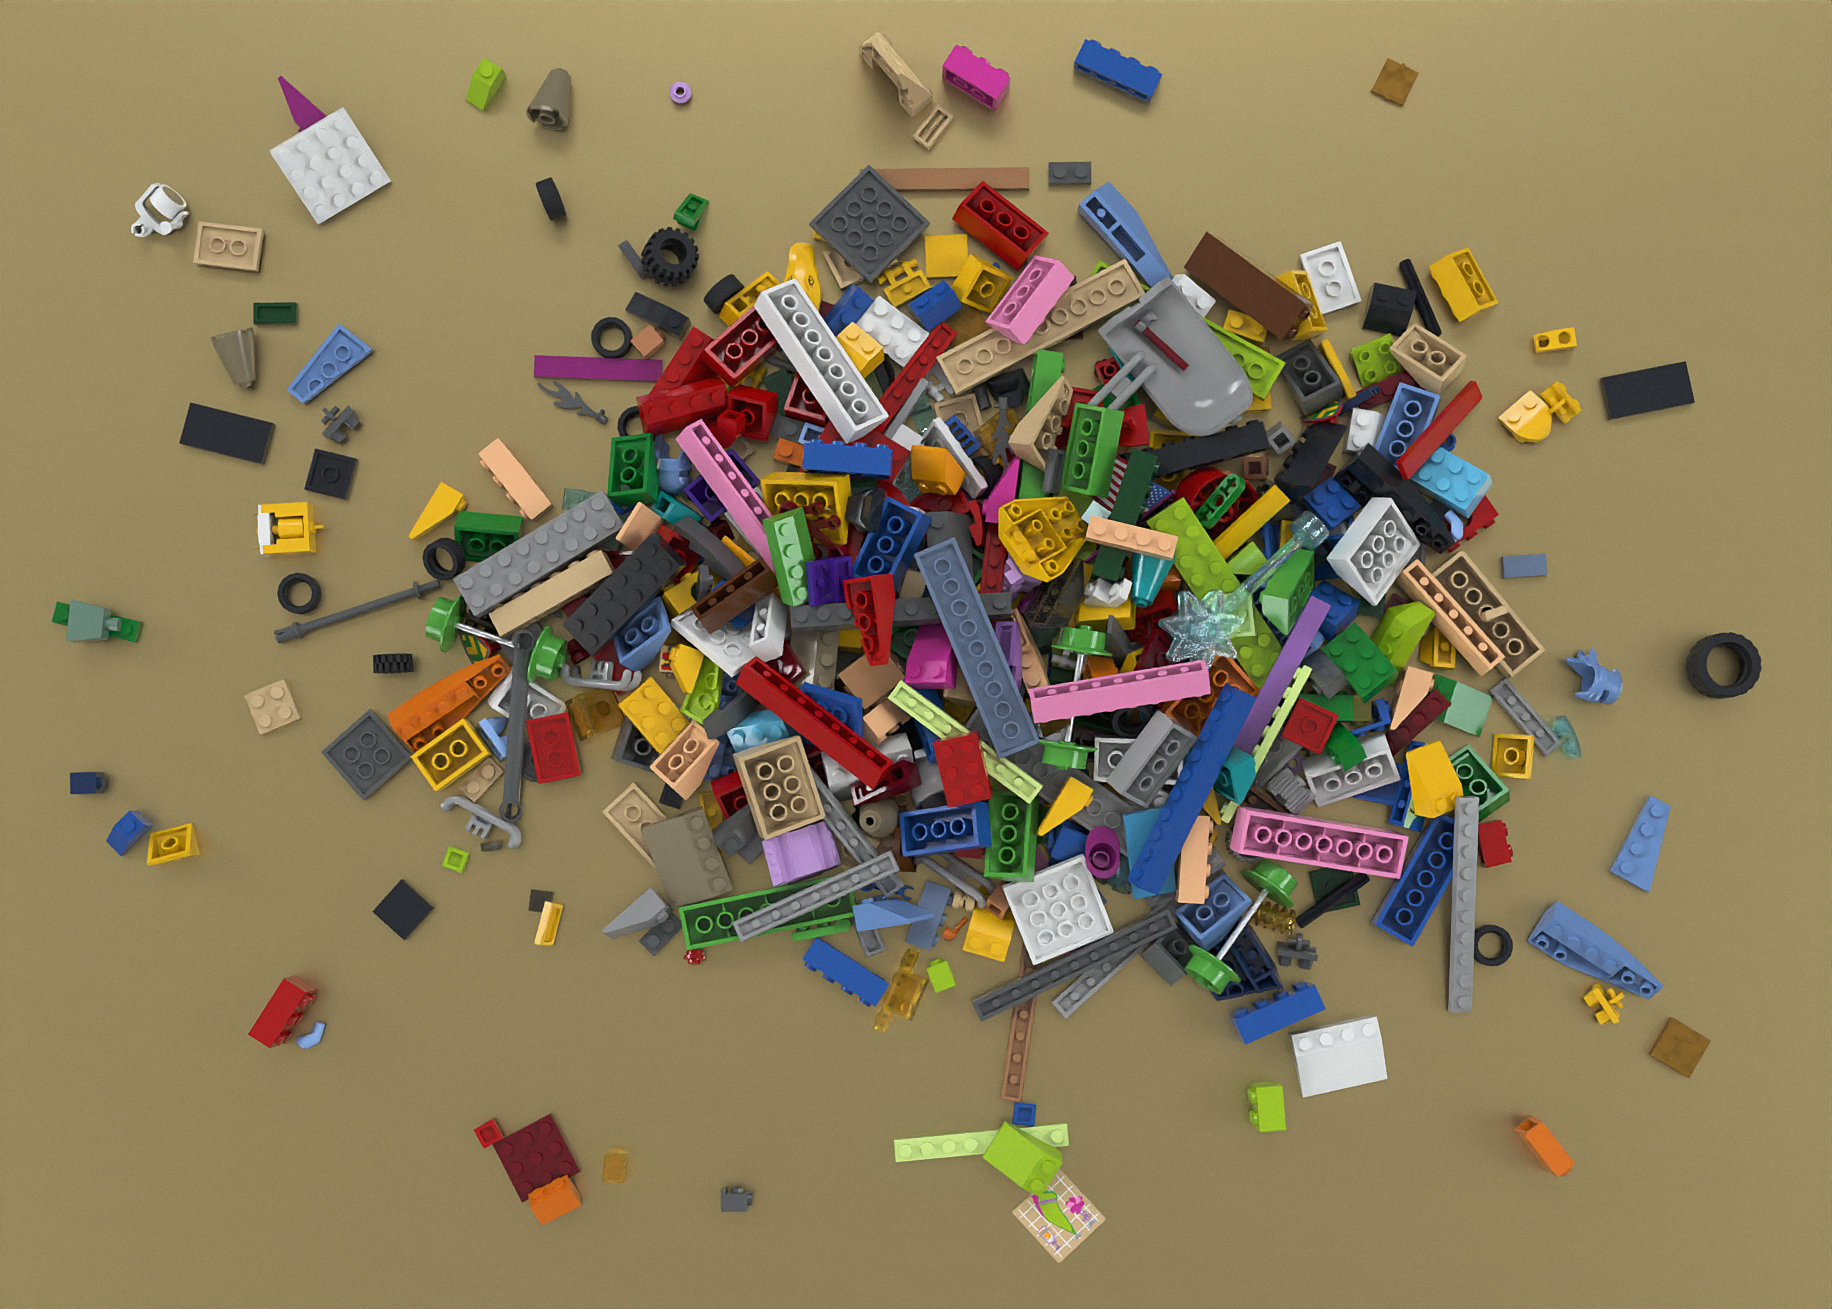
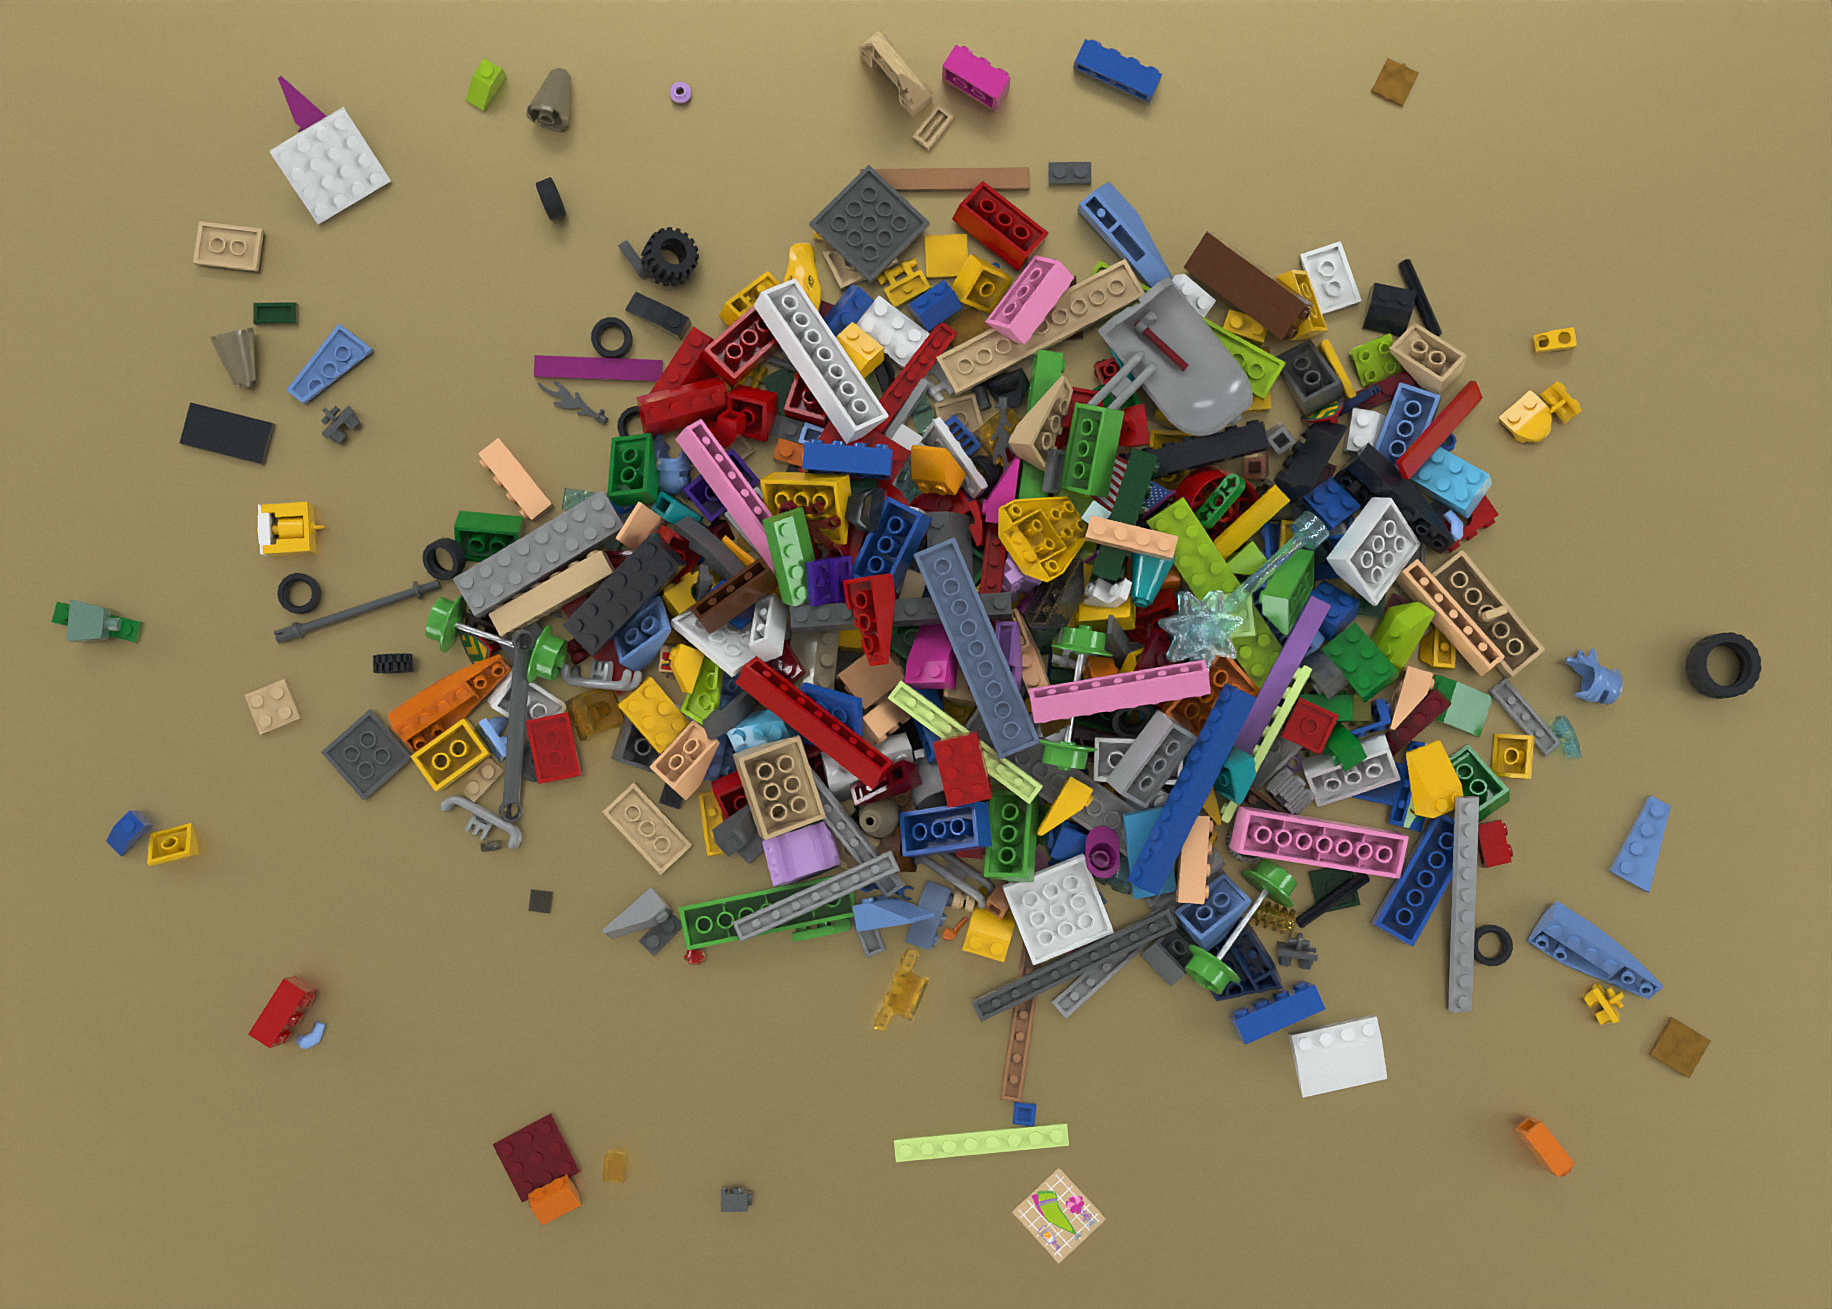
(87, 783): dark blue brick -> none
(167, 202): white piece -> none
(331, 474): black tile -> none
(403, 909): black tile -> none
(441, 508): yellow slope -> none
(456, 859): lime tile -> none
(488, 1133): red plate -> none
(548, 924): yellow tile -> none
(648, 341): nougat brick -> none
(687, 858): dark tan slope -> none
(691, 211): green slope -> none
(722, 292): black tyre -> none
(845, 971): blue brick -> none
(940, 975): lime brick -> none
(1023, 1158): lime slope -> none
(1267, 1106): lime brick -> none
(1463, 284): yellow slope -> none
(1524, 566): sand blue tile -> none
(1647, 390): black tile -> none

